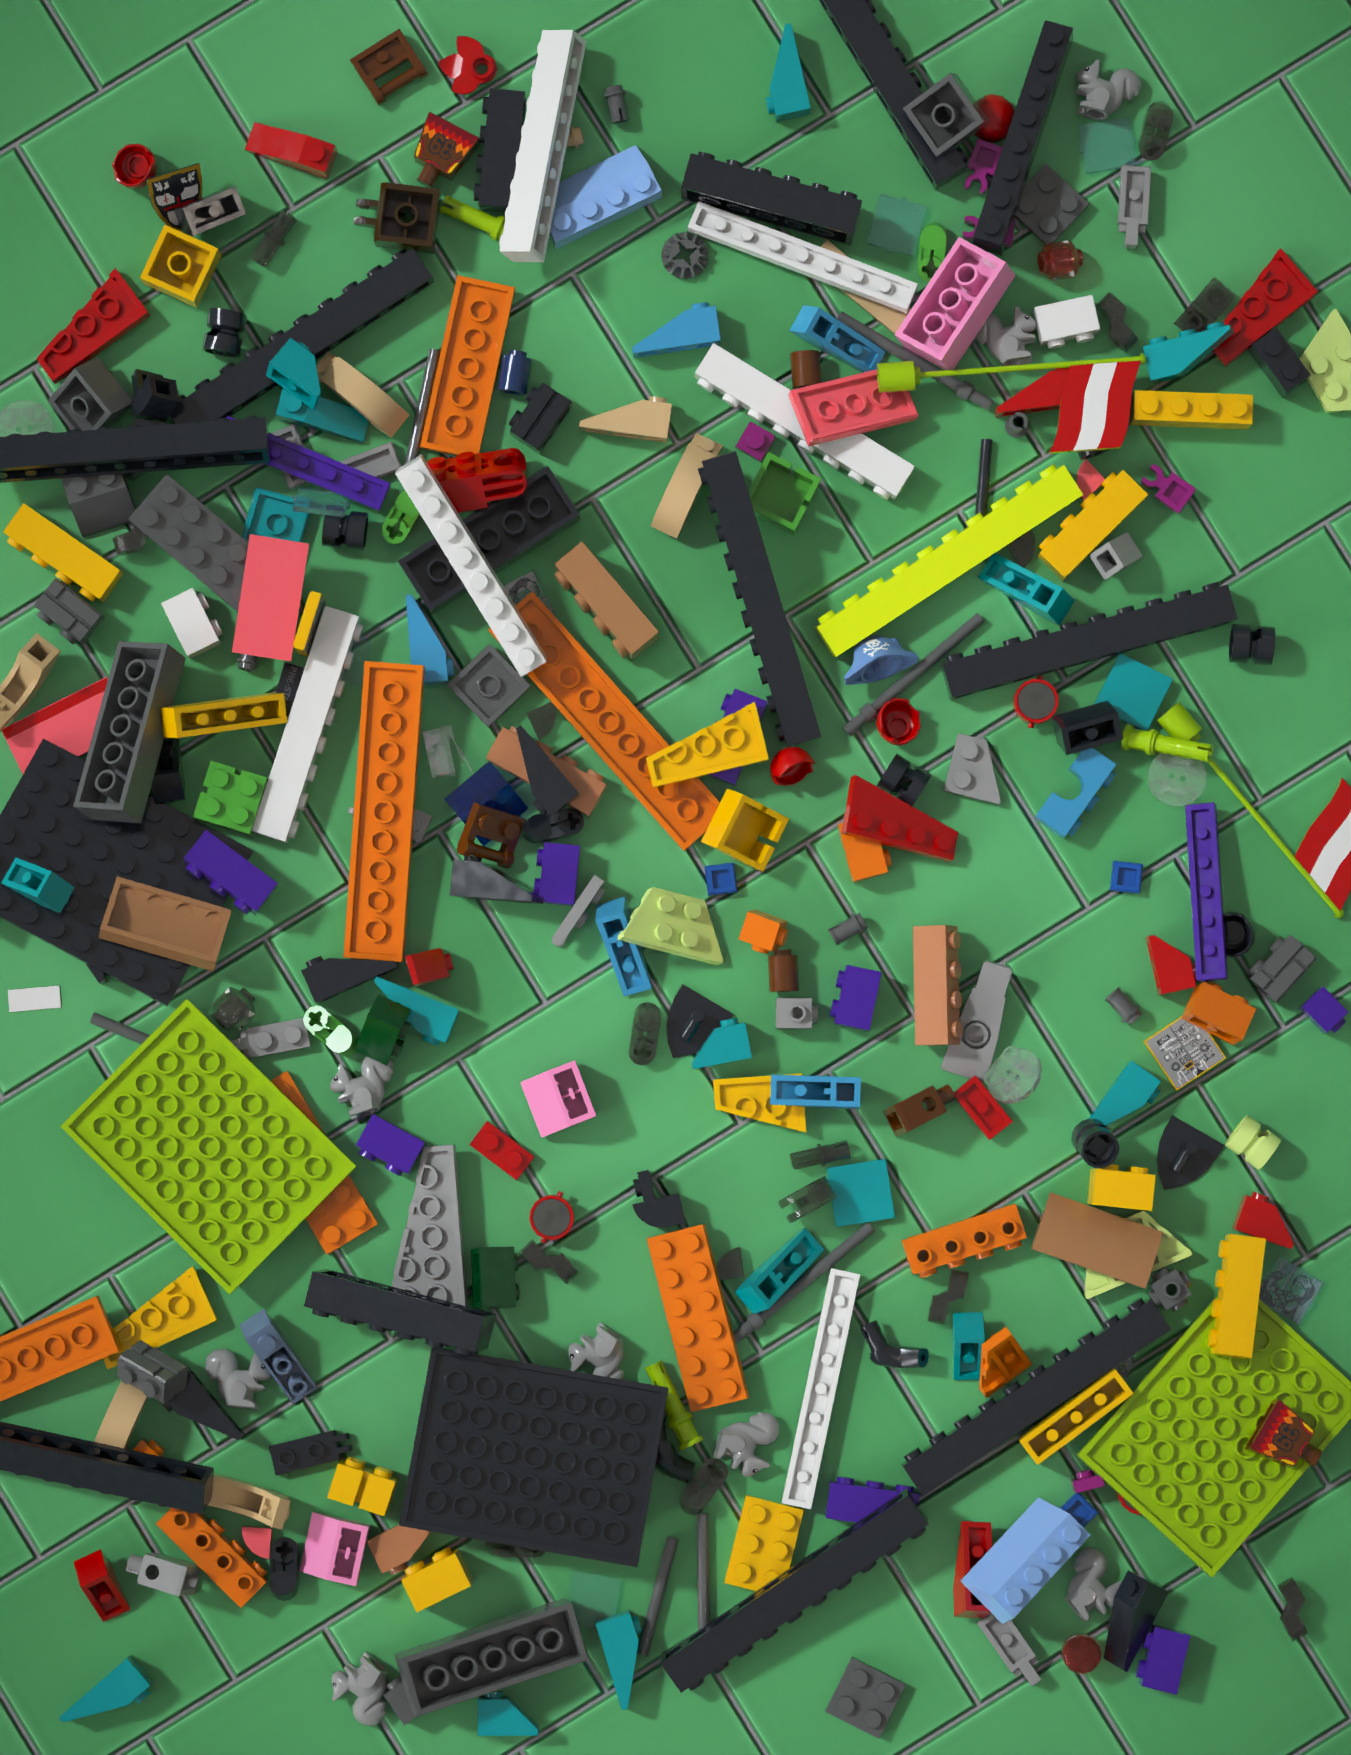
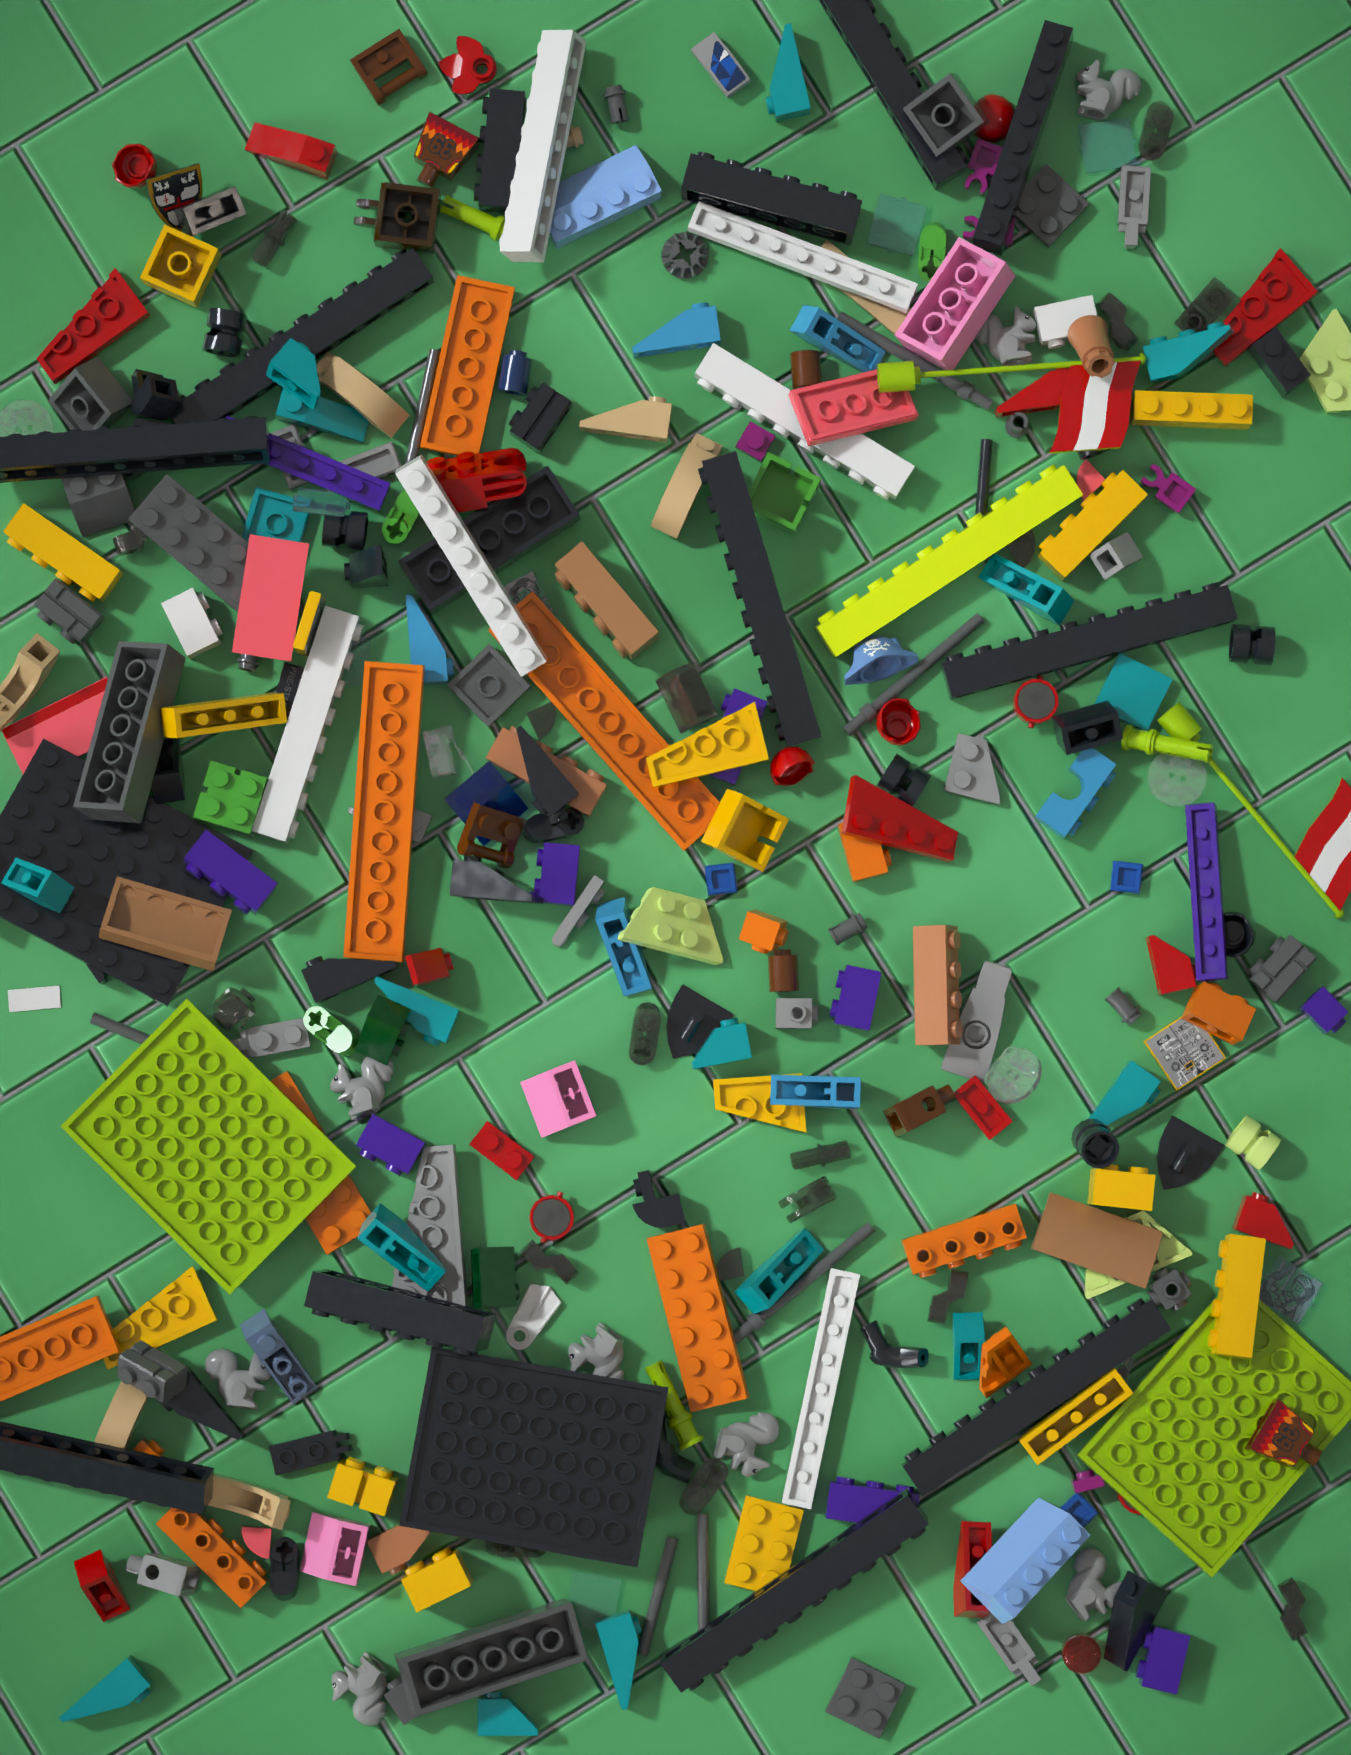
(367, 568): none -> black slope
(400, 1247): none -> teal slope
(532, 1314): none -> white piece
(687, 697): none -> clear smoke brick
(721, 65): none -> slope
(861, 1192): teal tile -> none
(1059, 260): clear red head -> none
(1092, 344): none -> nougat plant

